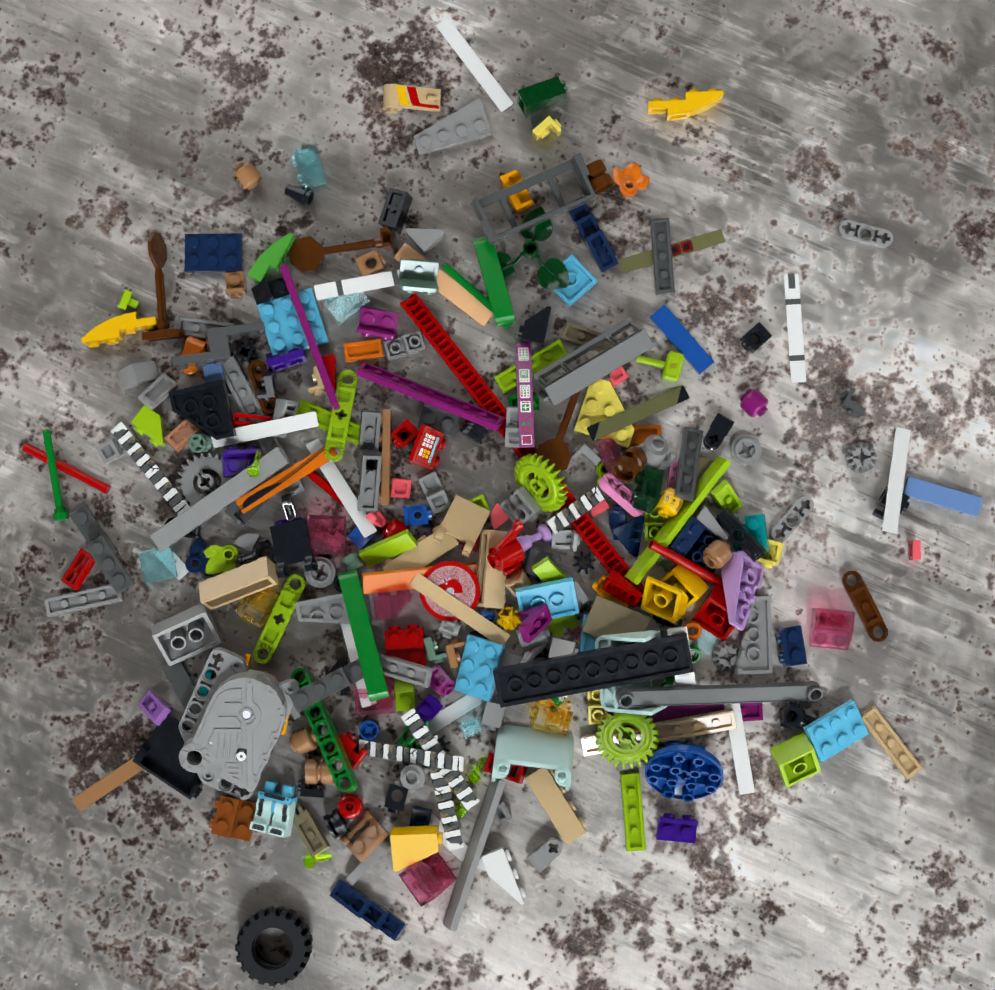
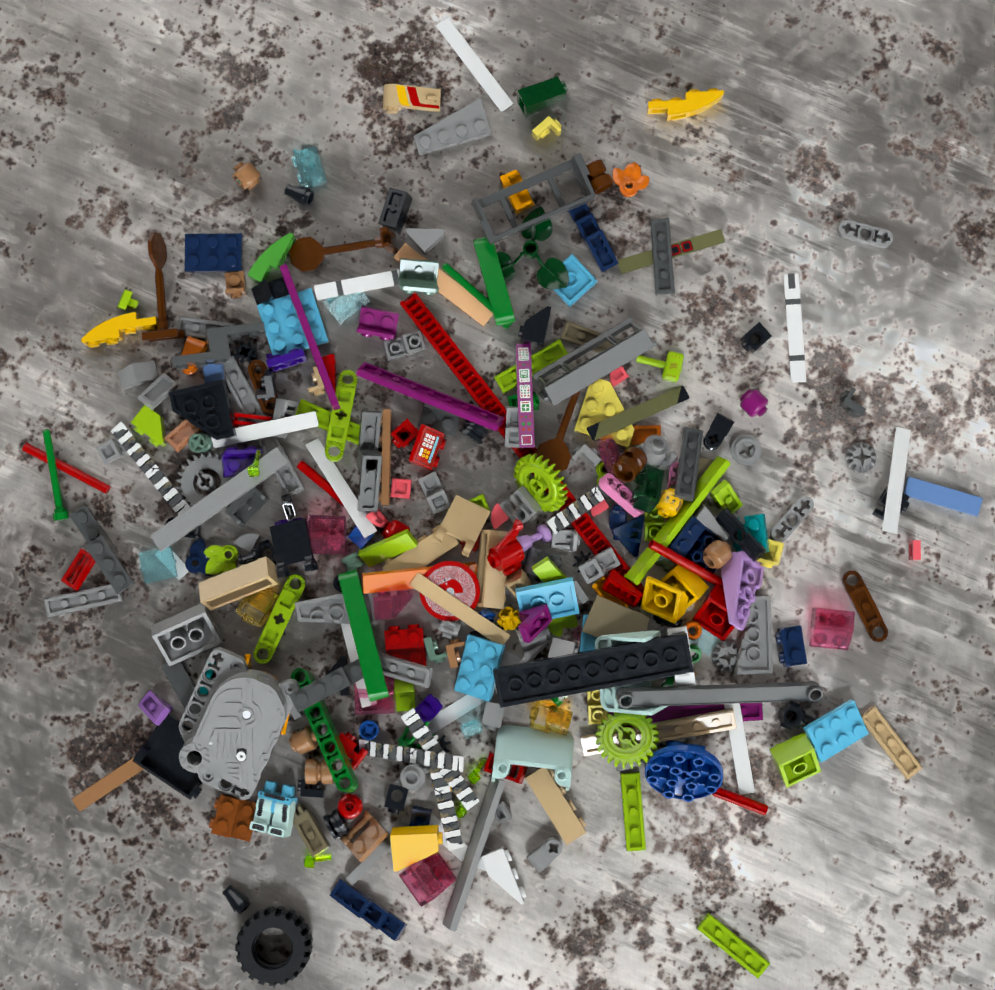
(236, 899): none -> black cone
(284, 479): orange sticker -> none
(323, 581): light grey gear -> none
(363, 350): orange tile -> none
(373, 255): medium nougat brick -> none
(409, 517): blue brick -> none
(441, 681): magenta bracket -> none
(598, 565): none -> light grey slope
(676, 828): dark purple bracket -> none
(681, 339): blue tile -> none
(733, 945): none -> lime tile
(741, 801): none -> red axle

